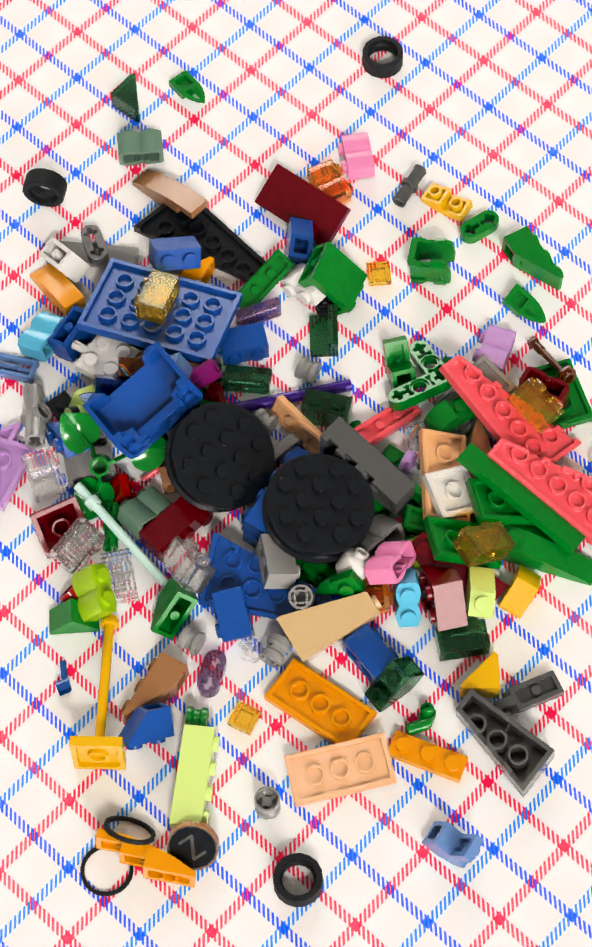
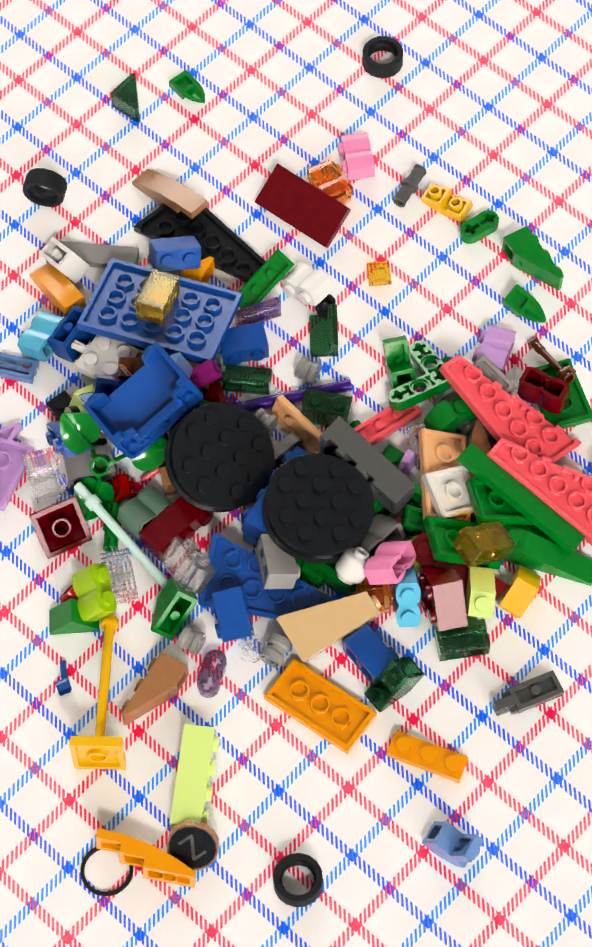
(35, 415): light grey piece -> none
(77, 545): clear brick -> none
(99, 244): flat silver beam -> none
(125, 839): black piece -> none
(140, 147): sand green brick -> none
(148, 724): blue slope -> none
(197, 716): green wheel -> none
(244, 718): clear yellow tile -> none
(264, 798): light grey wheel -> none
(299, 240): blue slope -> none
(303, 600): light grey wheel -> none
(334, 276): green panel -> none
(340, 769): light nougat tile -> none
(342, 584): green plate -> none
(424, 721): green arm -> none
(437, 269): green piece -> none
(484, 679): yellow slope -> none
(509, 745): dark grey wedge -> none
(536, 404): clear yellow brick -> none

